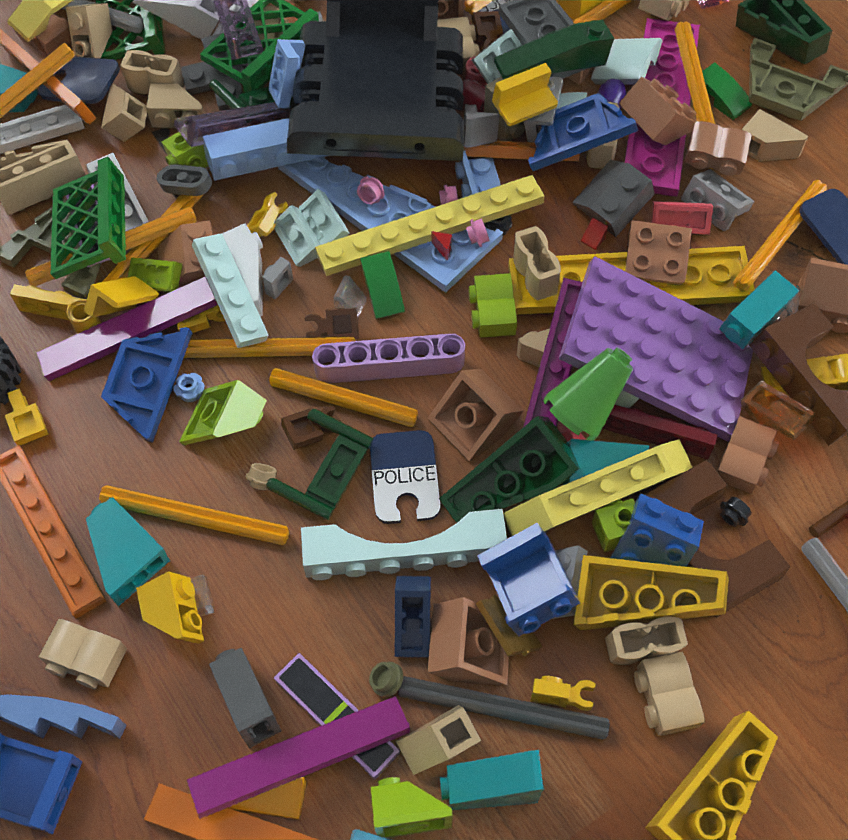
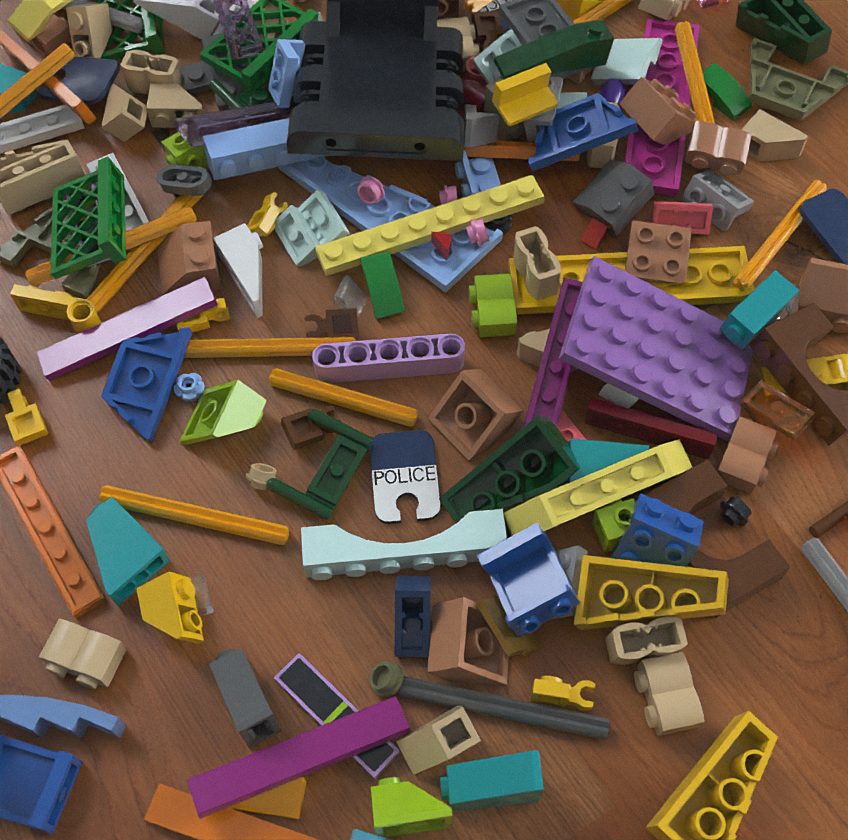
(117, 296): yellow panel -> none
(158, 274): lime plate -> none
(230, 290): light aqua plate -> none
(277, 277): light grey plate -> none
(591, 392): bright green cone -> none

